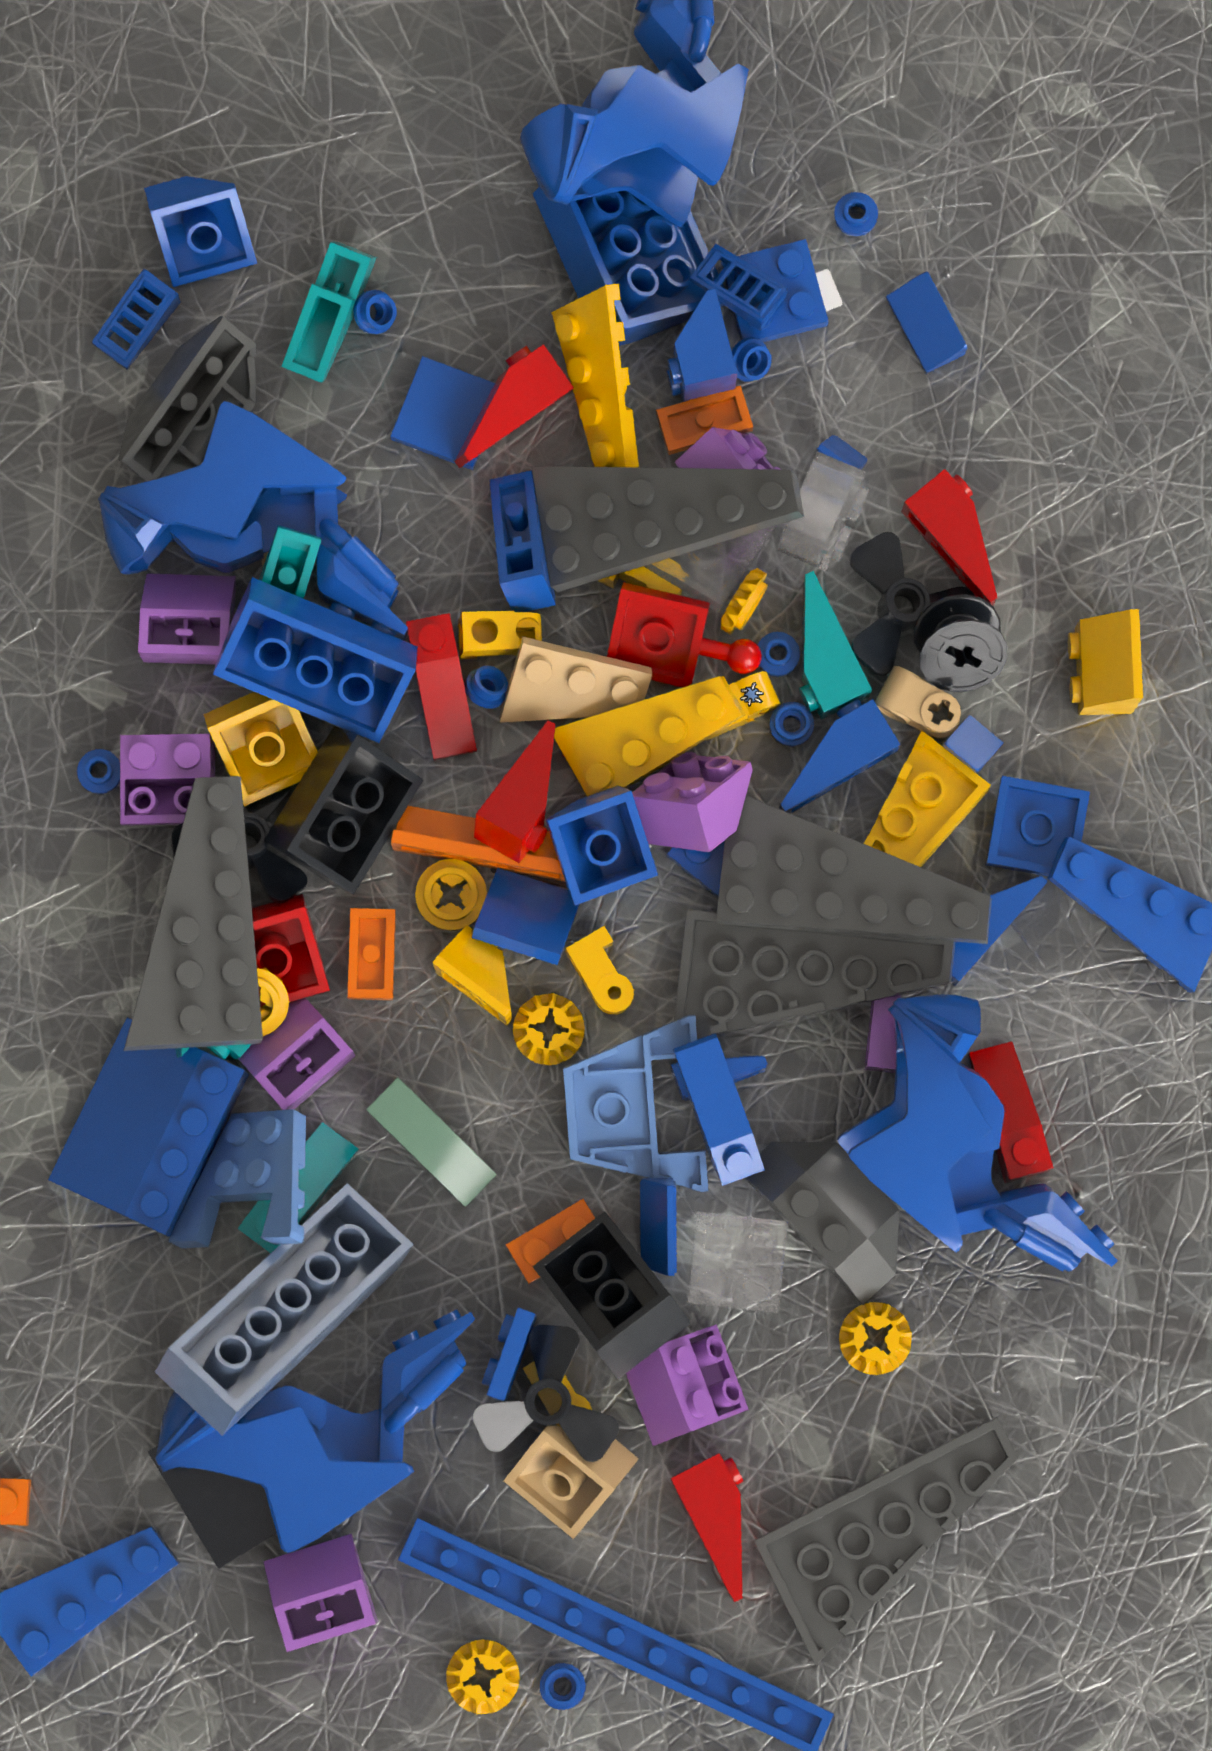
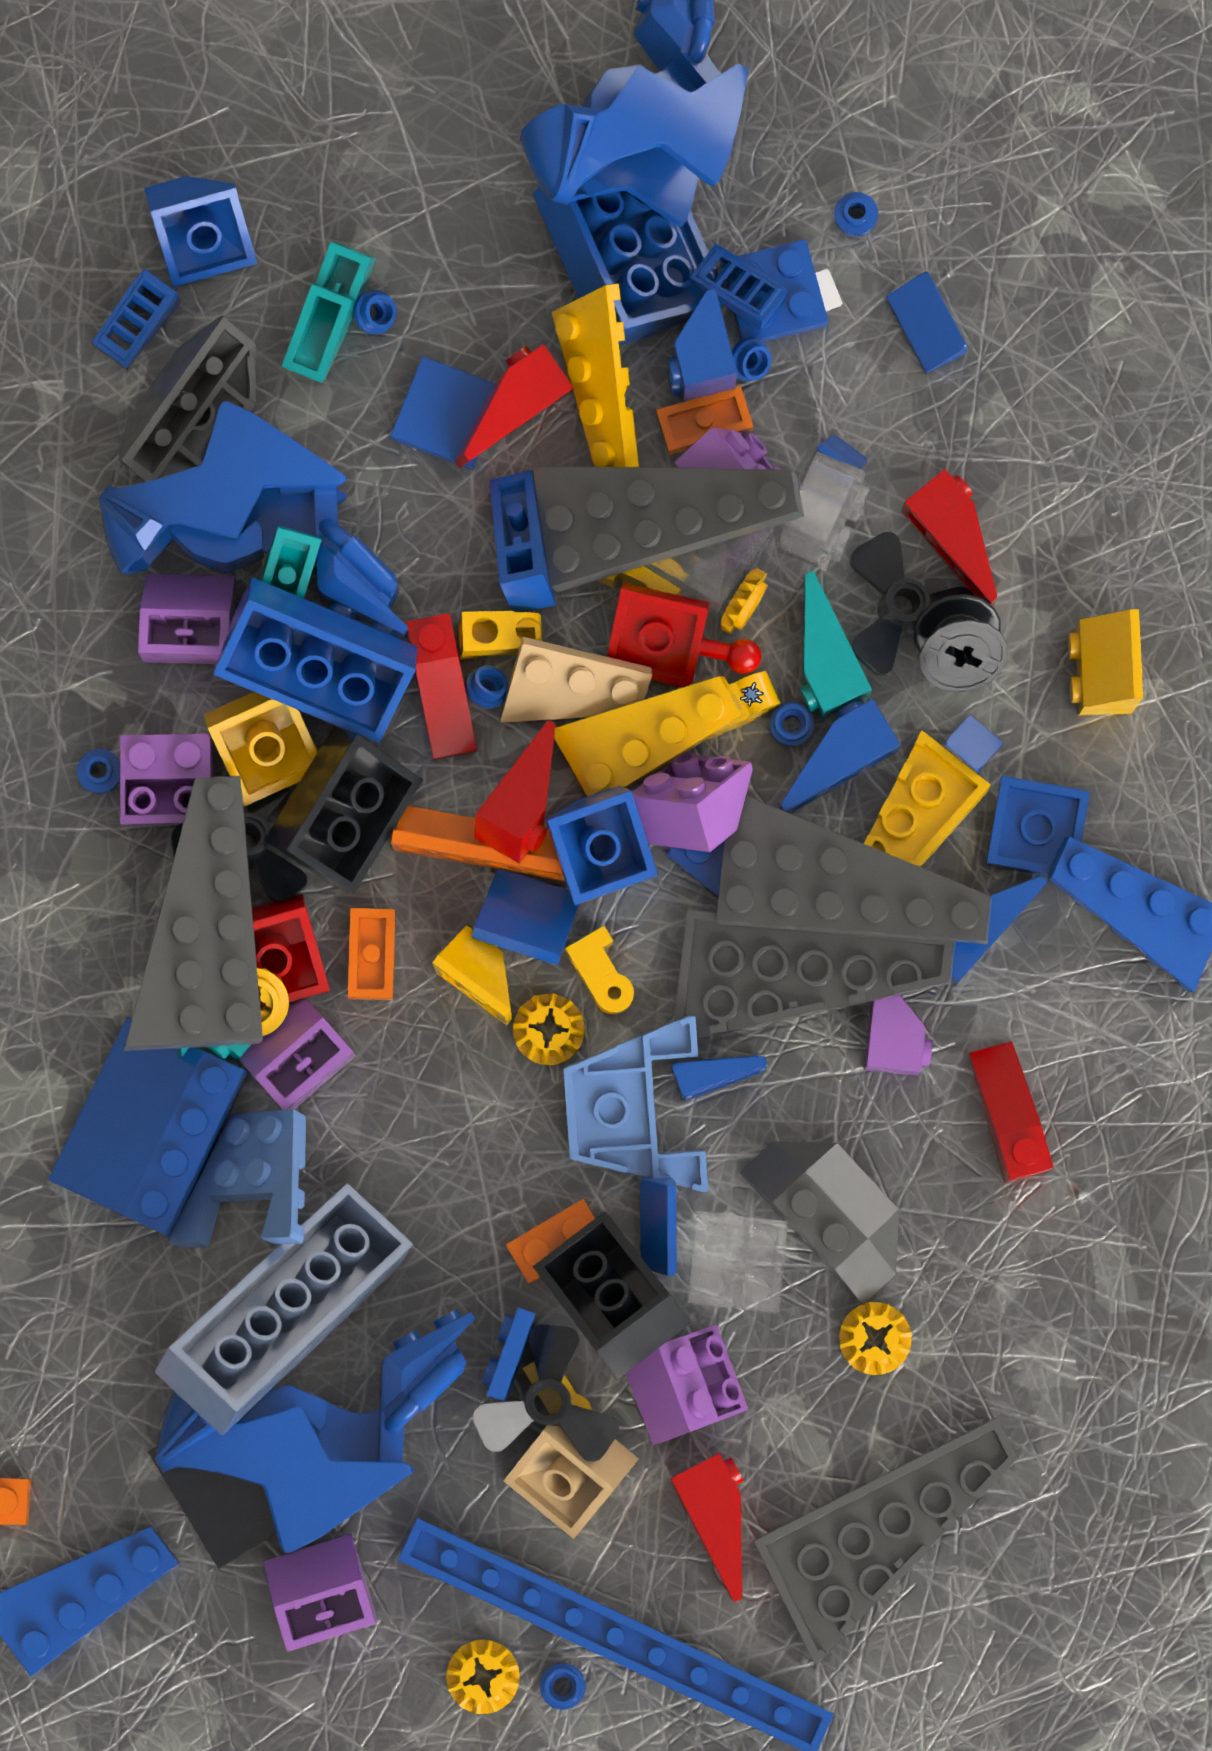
(325, 1160): teal slope -> none
(431, 1142): sand green slope -> none
(453, 873): yellow gear -> none
(718, 1110): blue slope -> none
(784, 666): blue plate -> none
(911, 698): tan piece -> none
(939, 1142): blue piece -> none

